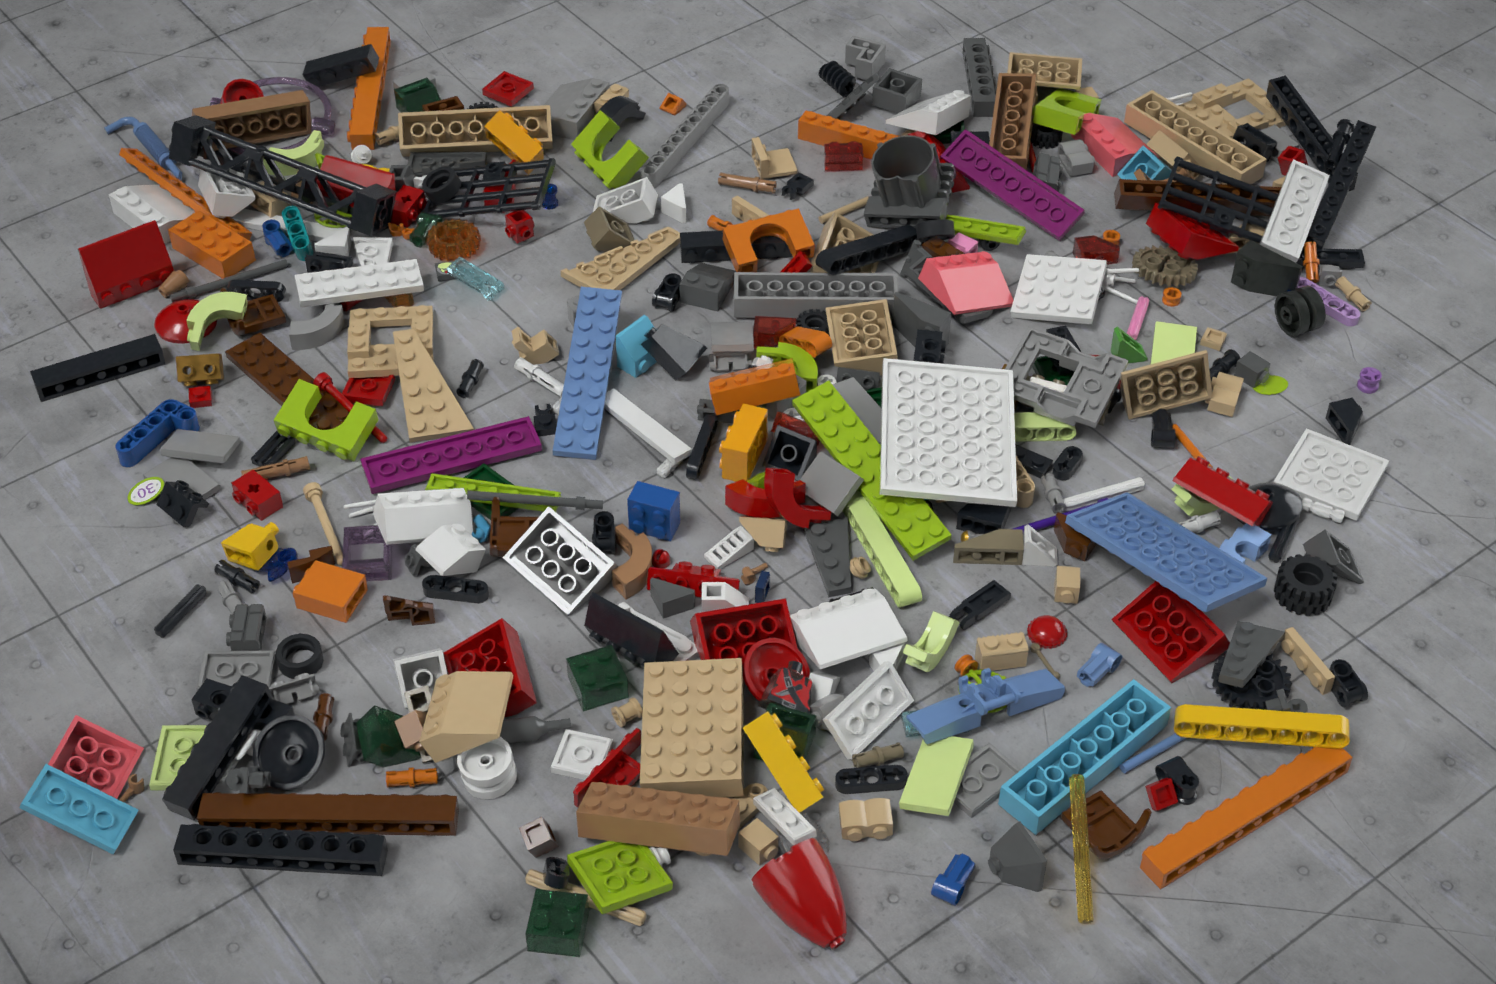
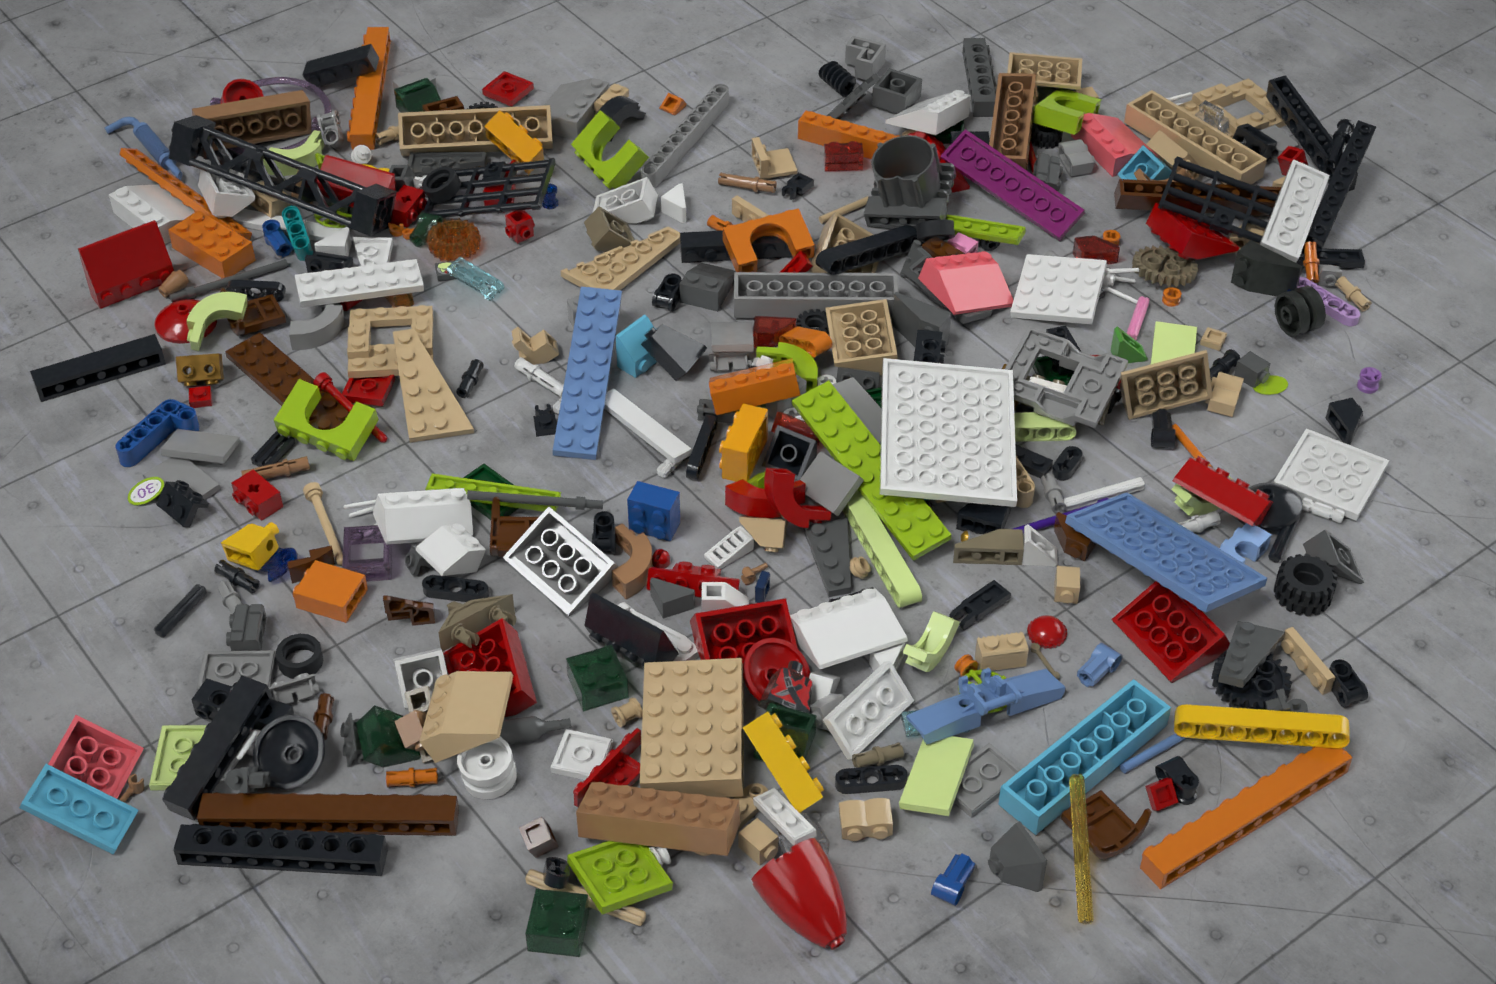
(330, 125): none -> light grey piece
(450, 454): magenta plate -> none
(473, 616): none -> dark tan connector
(483, 528): dark azure arm -> none
(1214, 116): none -> clear piece

